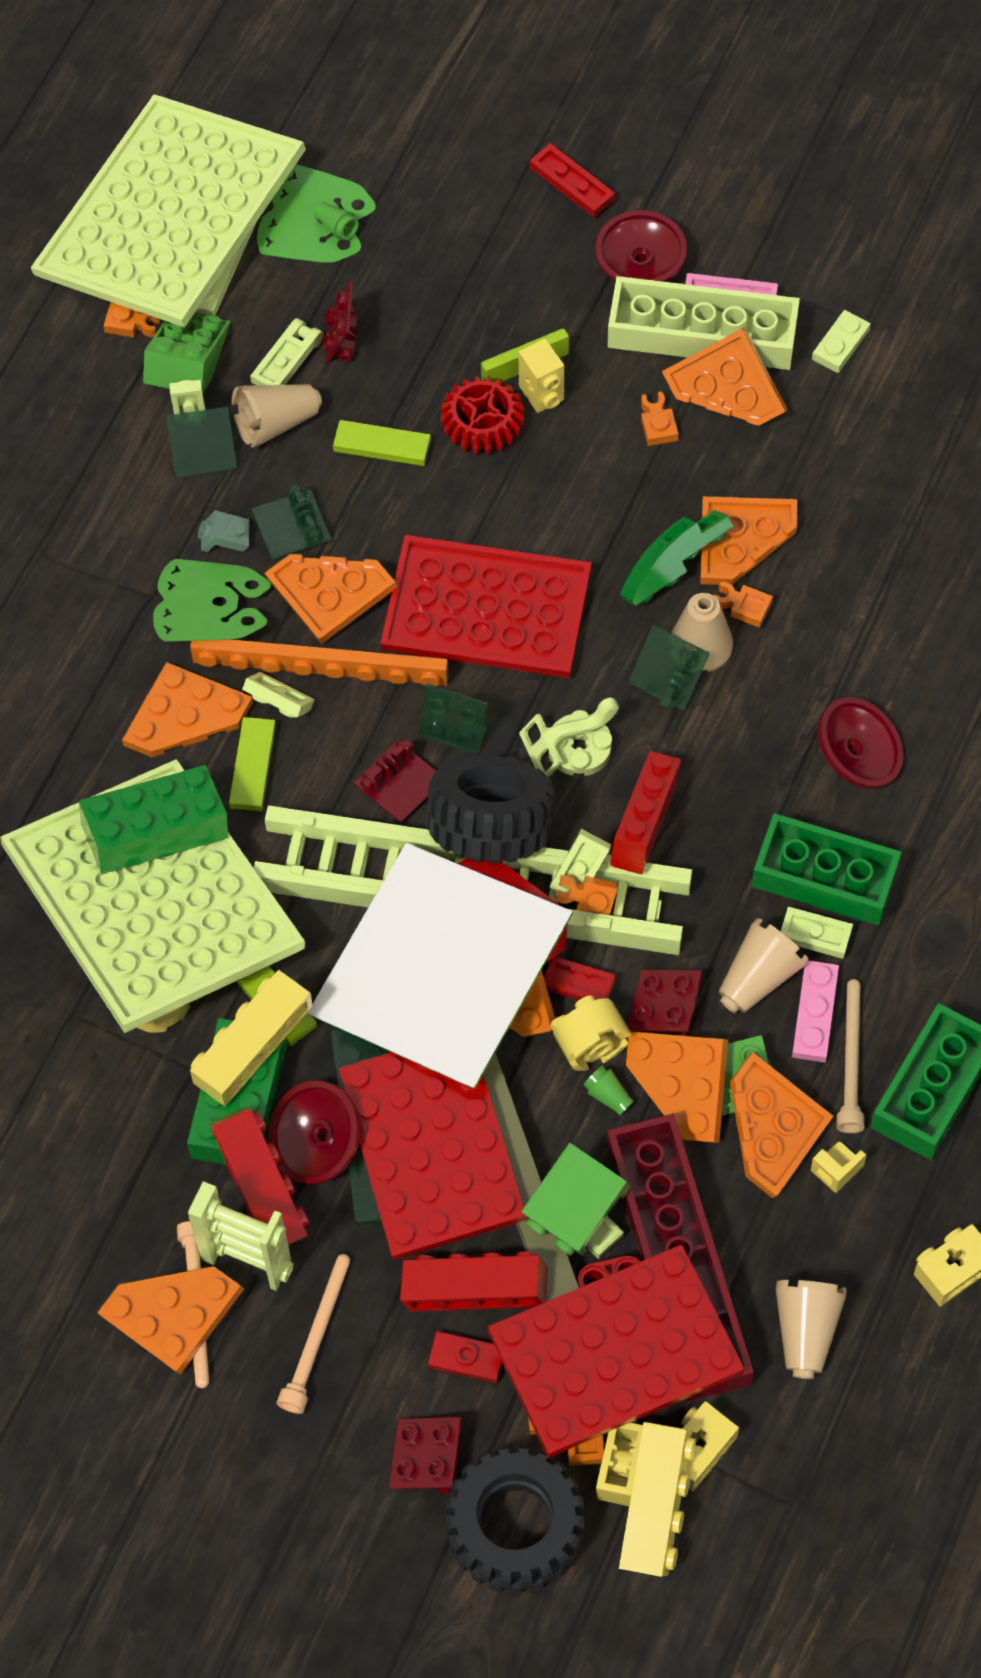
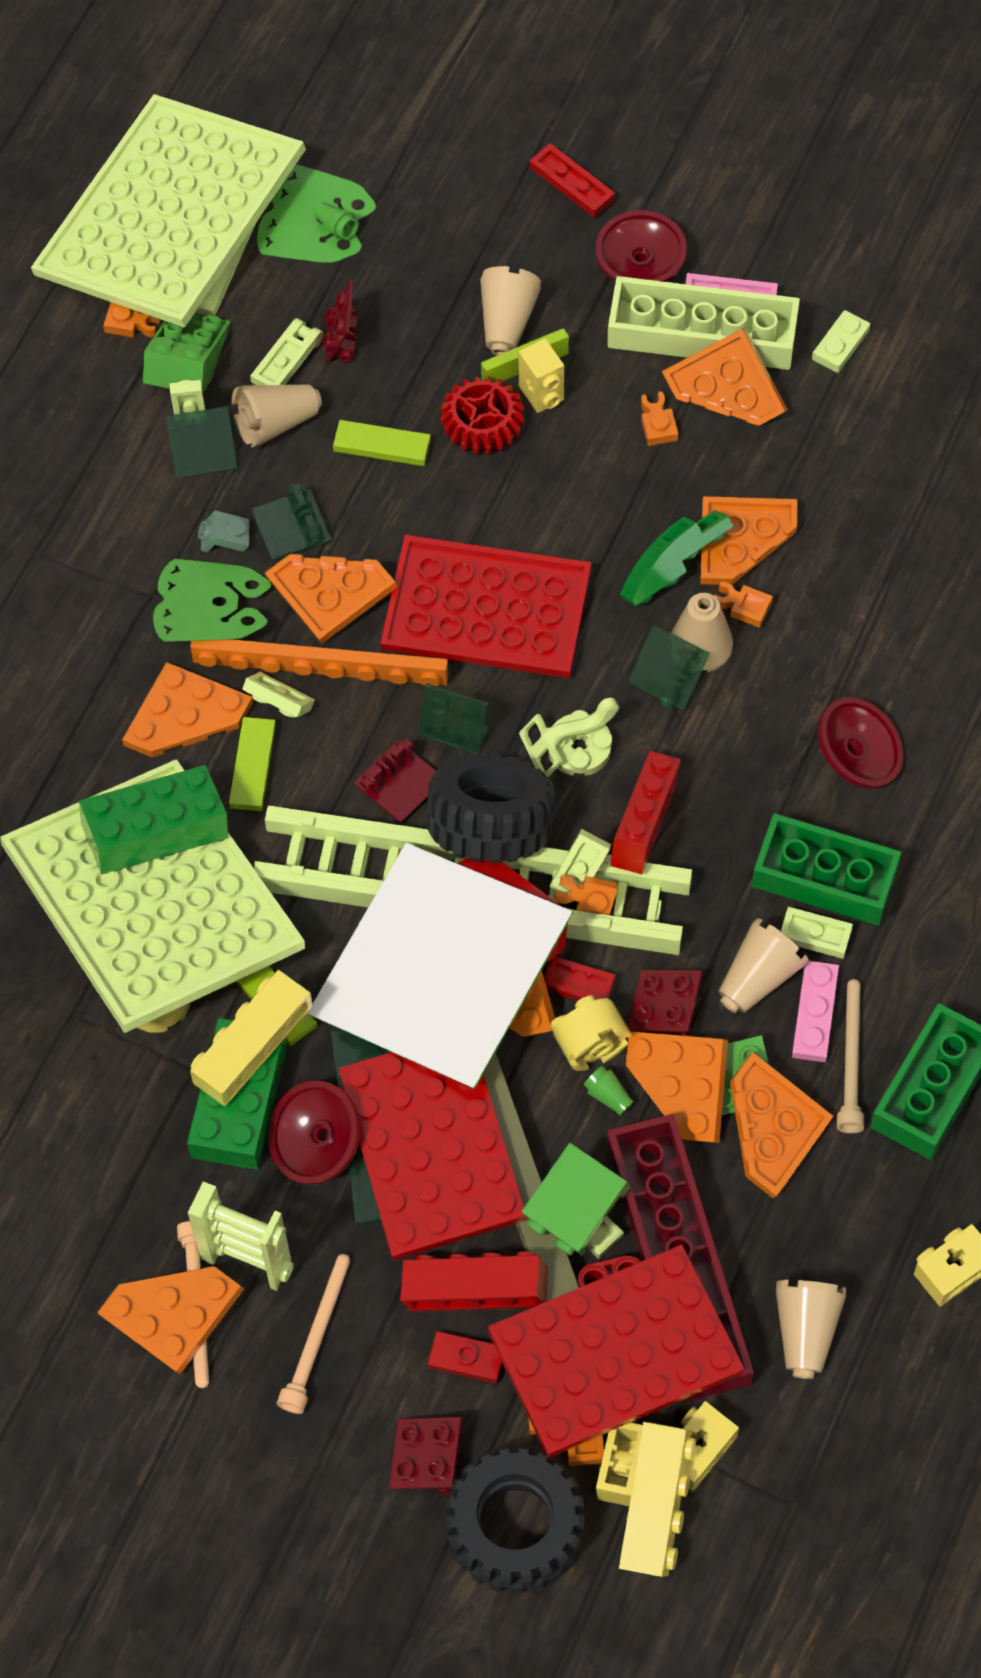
(255, 1171): red brick -> none
(507, 306): none -> tan cone
(837, 1165): light yellow panel -> none

